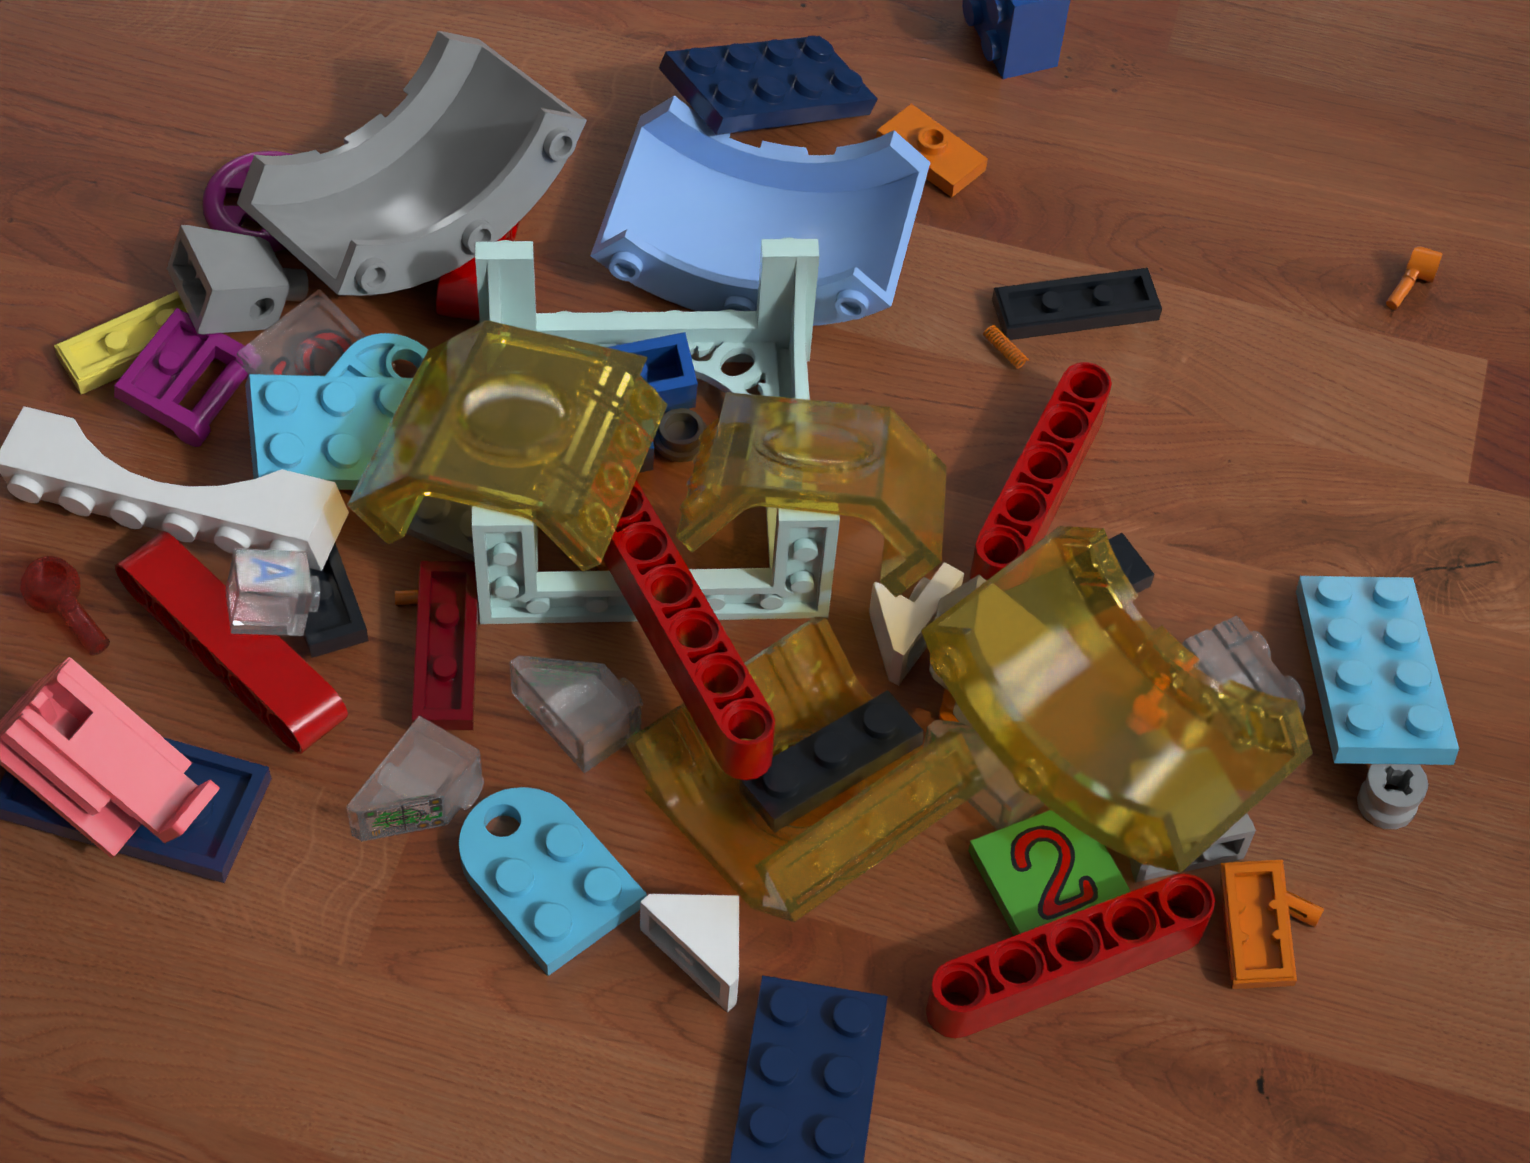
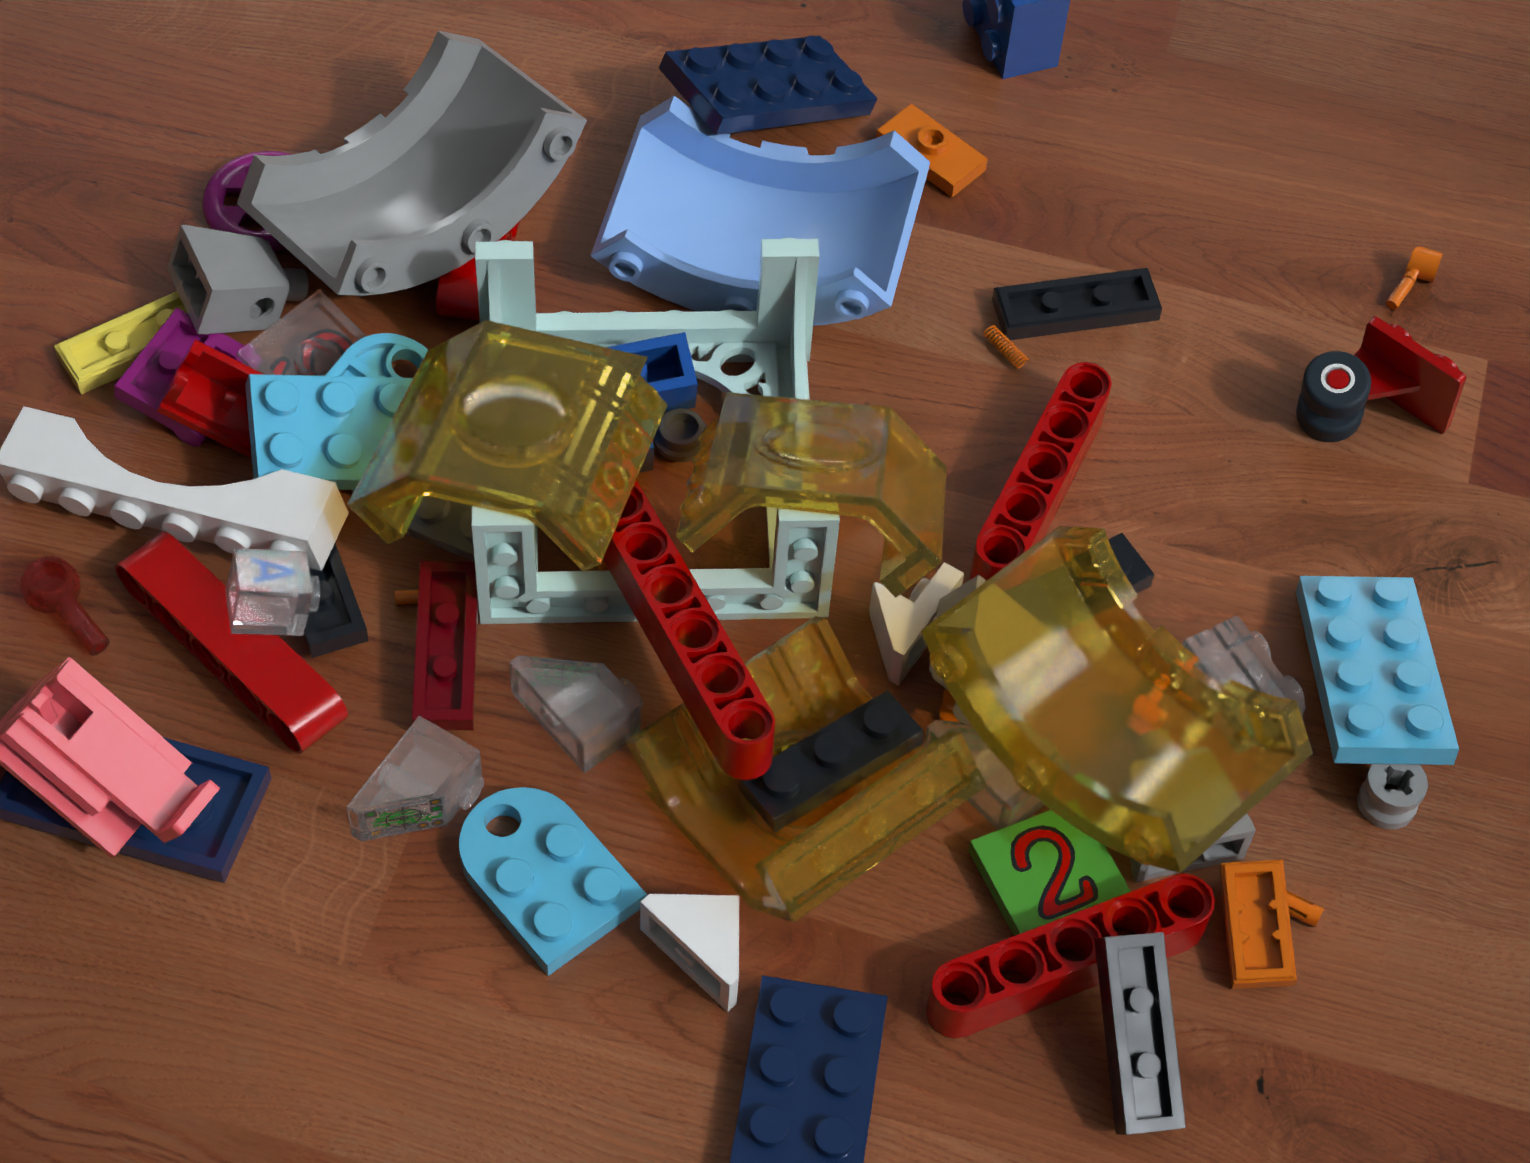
(210, 397): none -> red hinge
(1139, 1033): none -> plate
(1384, 366): none -> red plate

